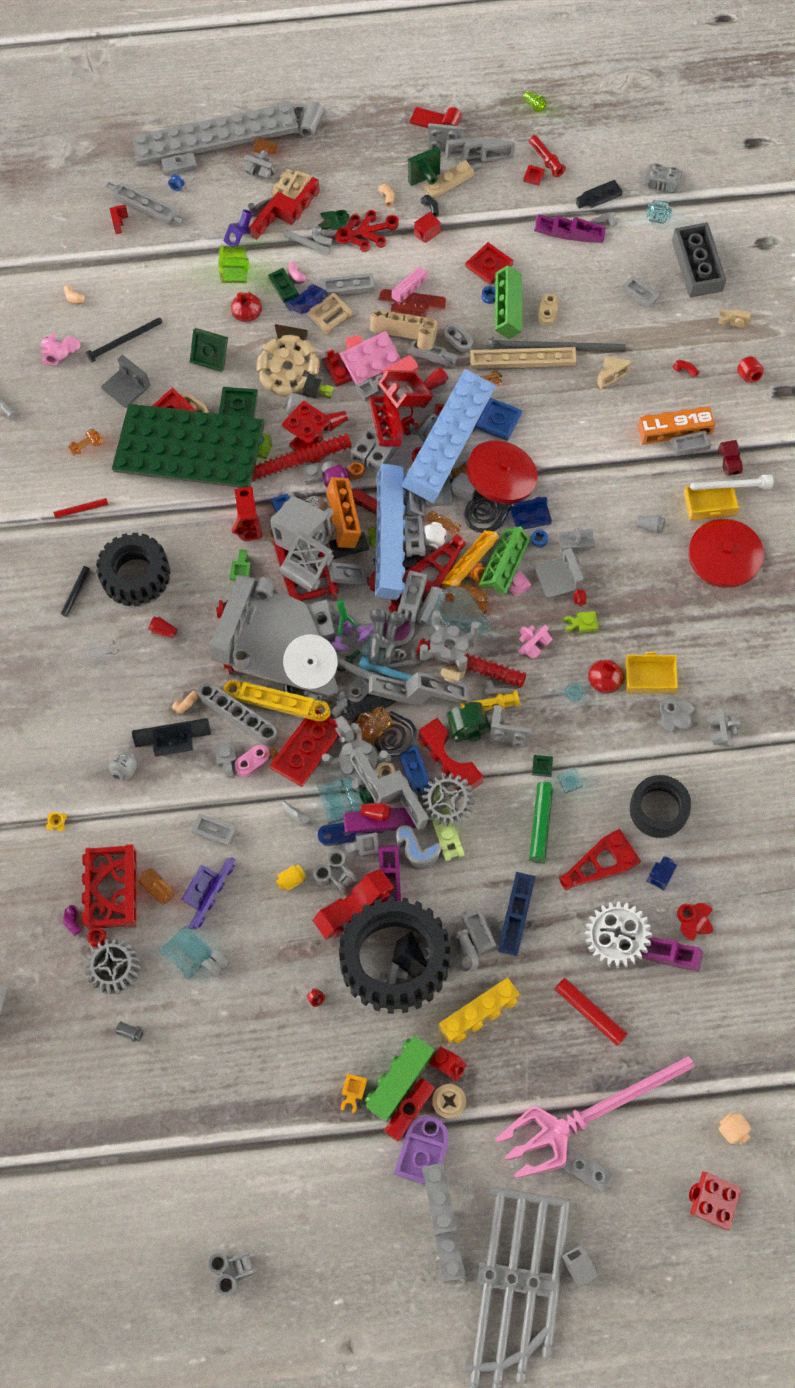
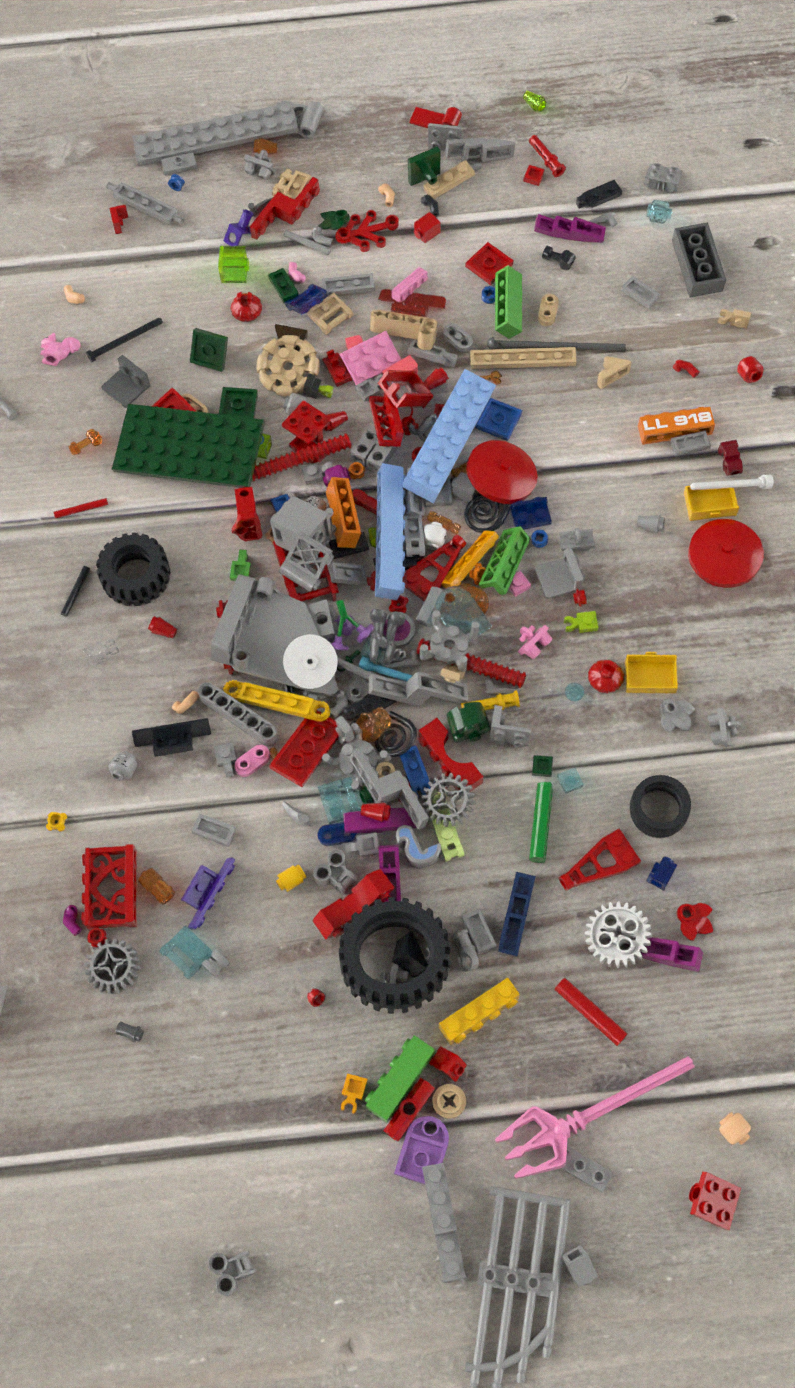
(412, 595): light grey hinge -> none
(565, 259): none -> black leg

